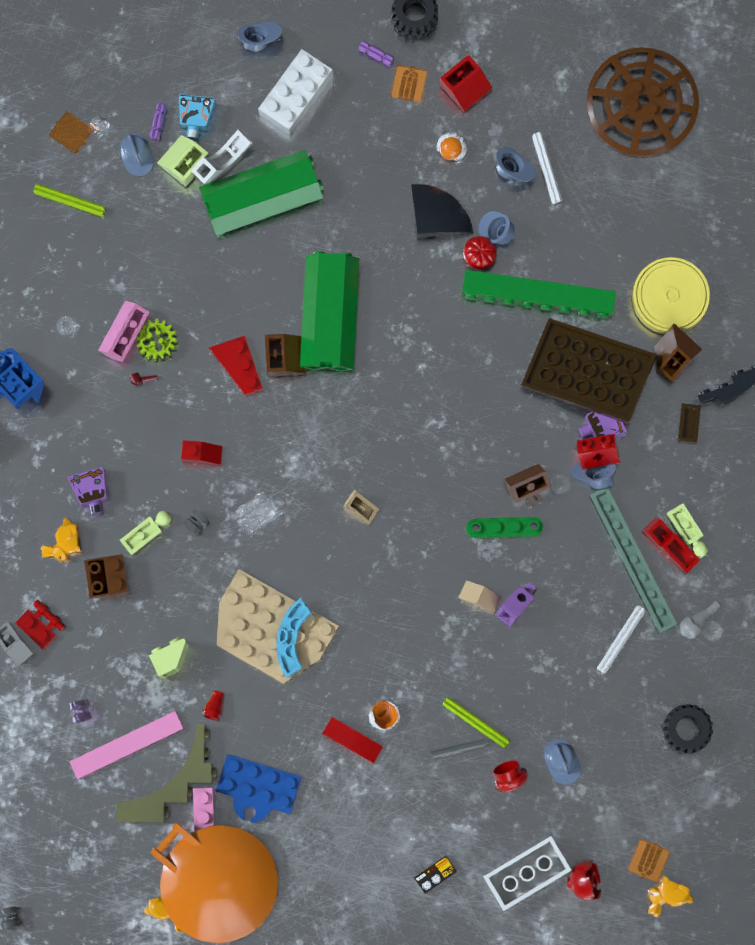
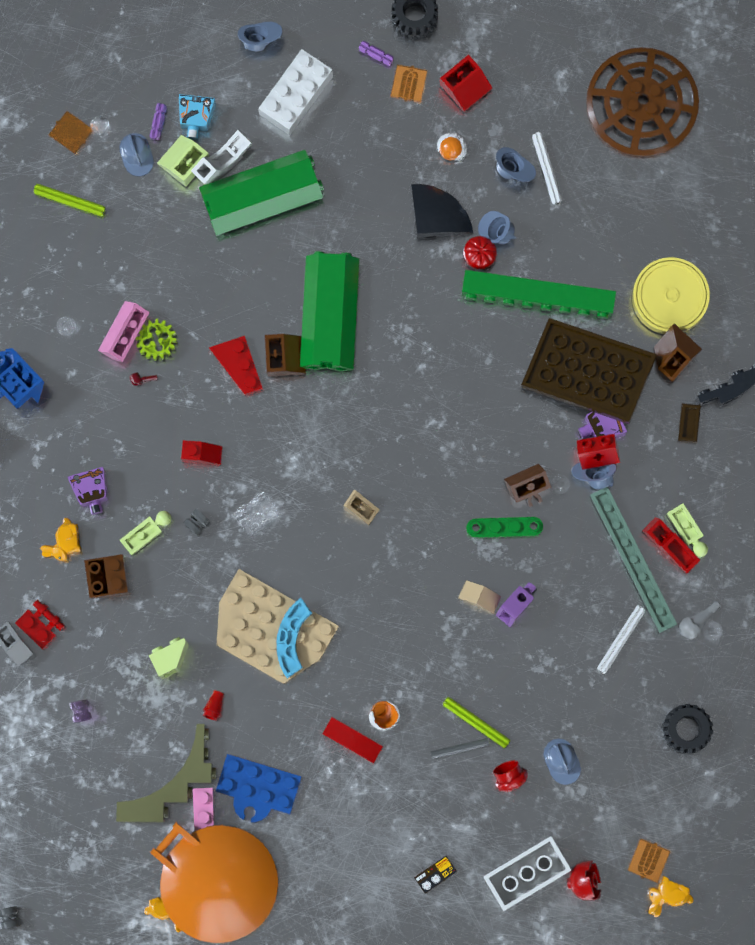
(126, 745): bright pink tile -> none

